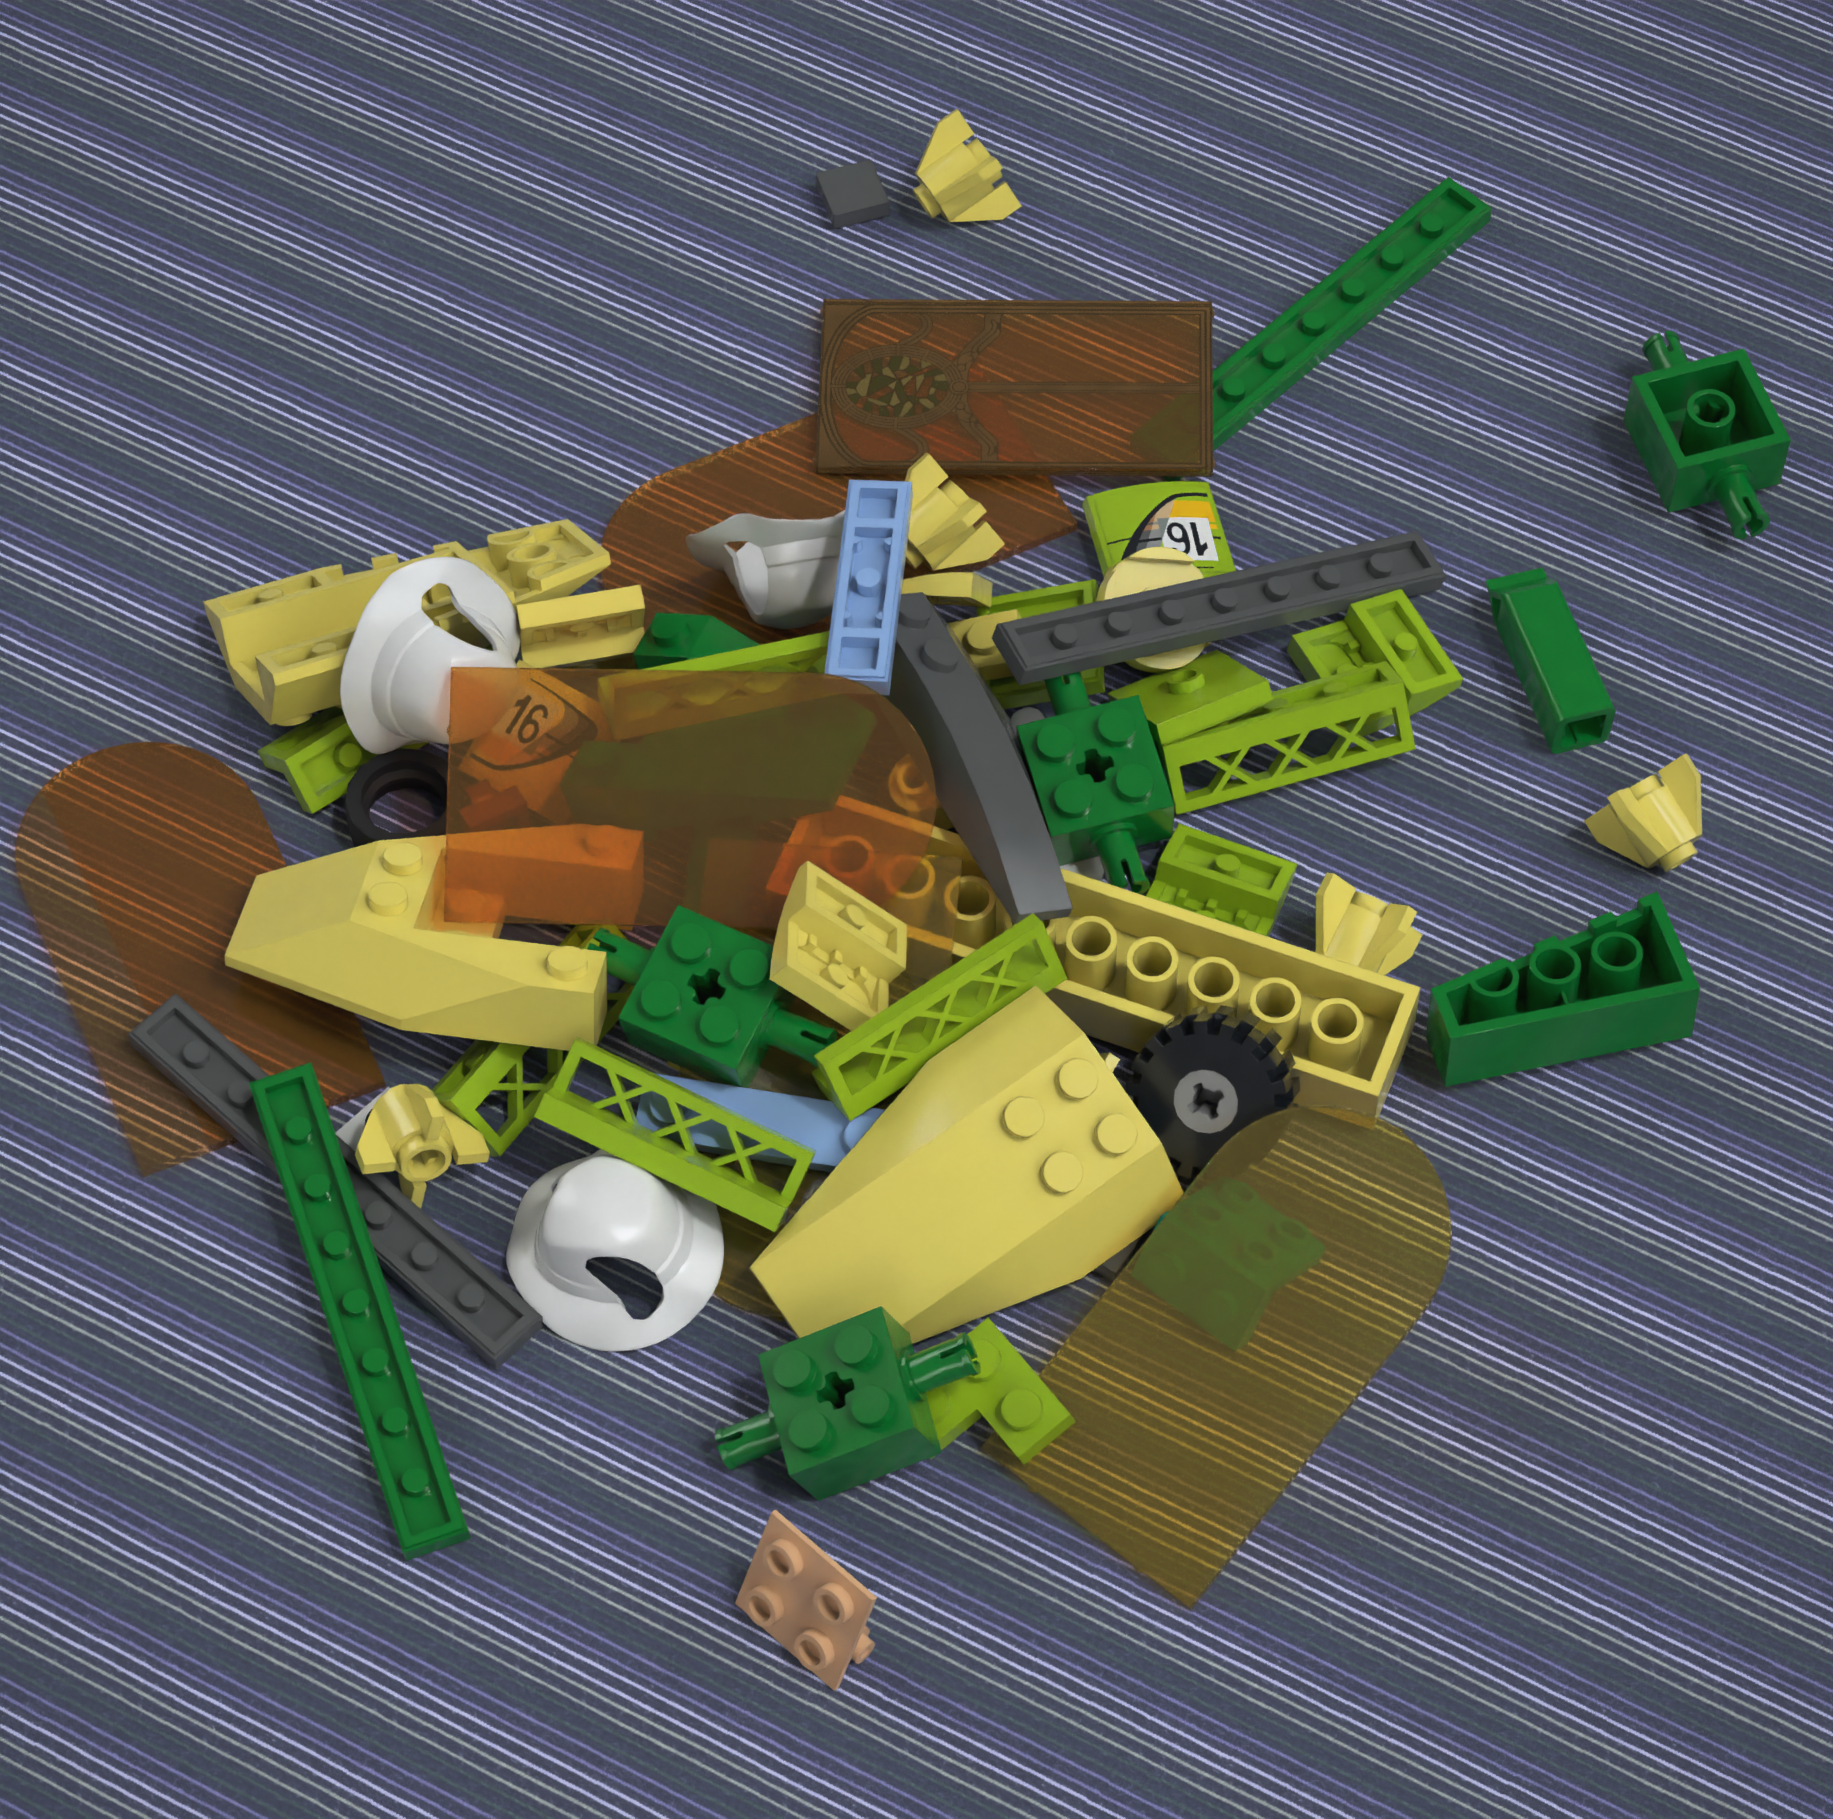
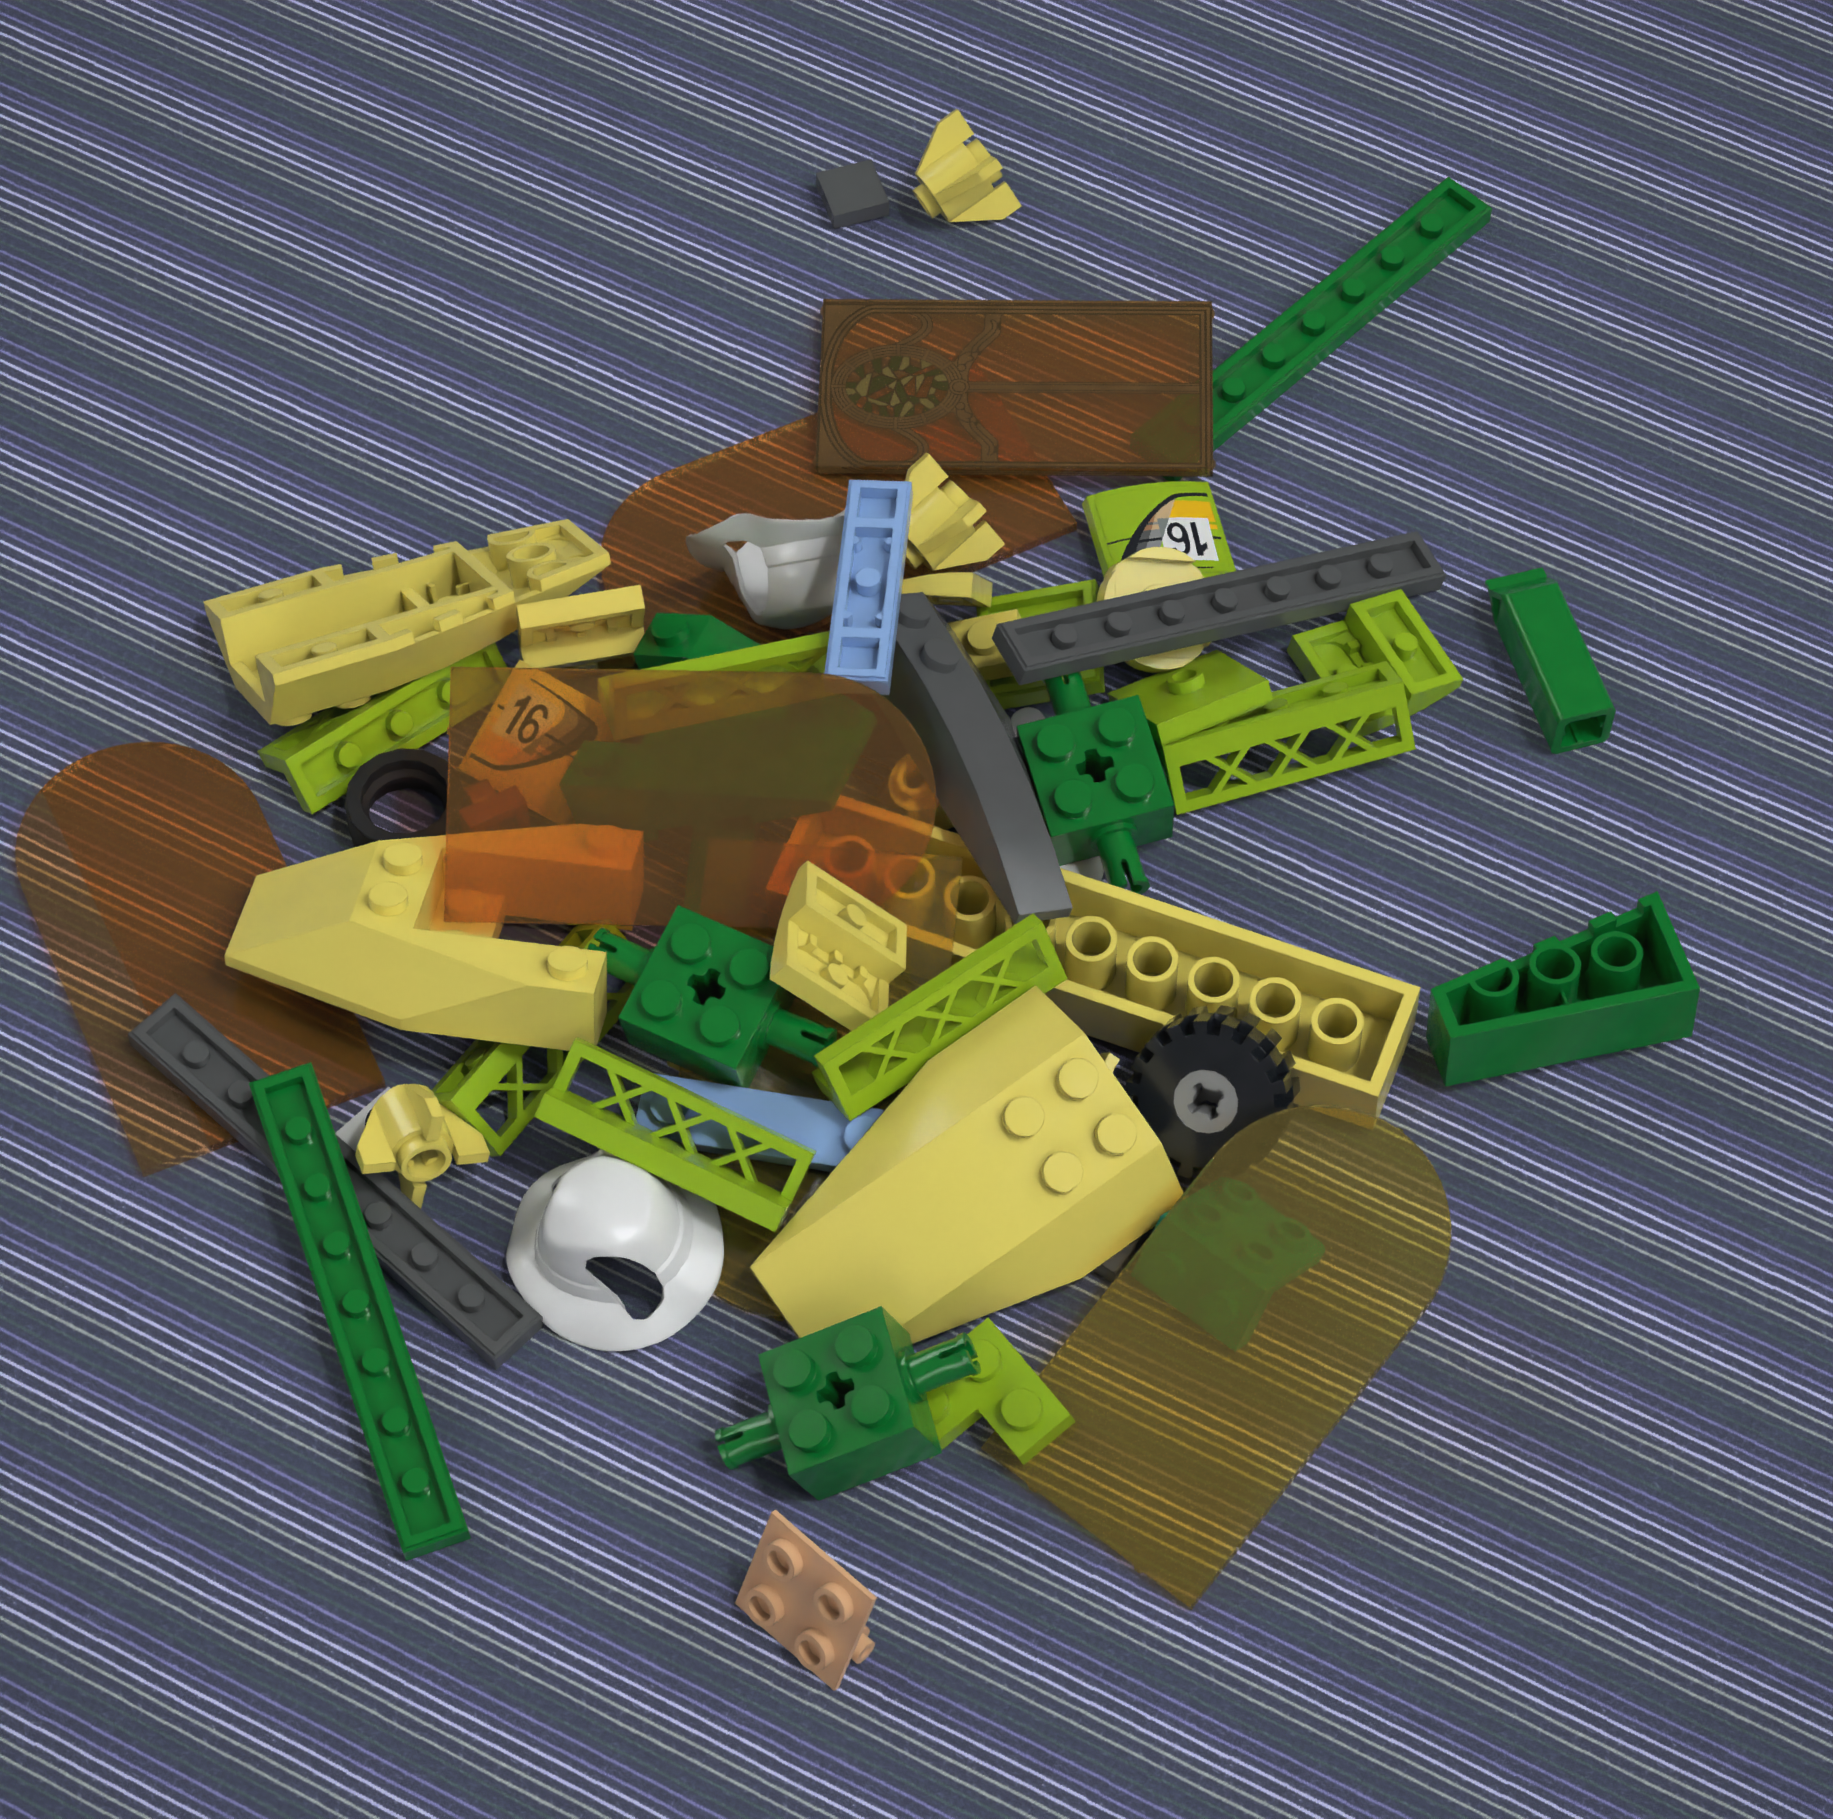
(402, 662): white piece -> none
(1222, 880): lime slope -> none
(1362, 927): light yellow brick -> none
(1654, 818): light yellow brick -> none
(1707, 432): green brick -> none

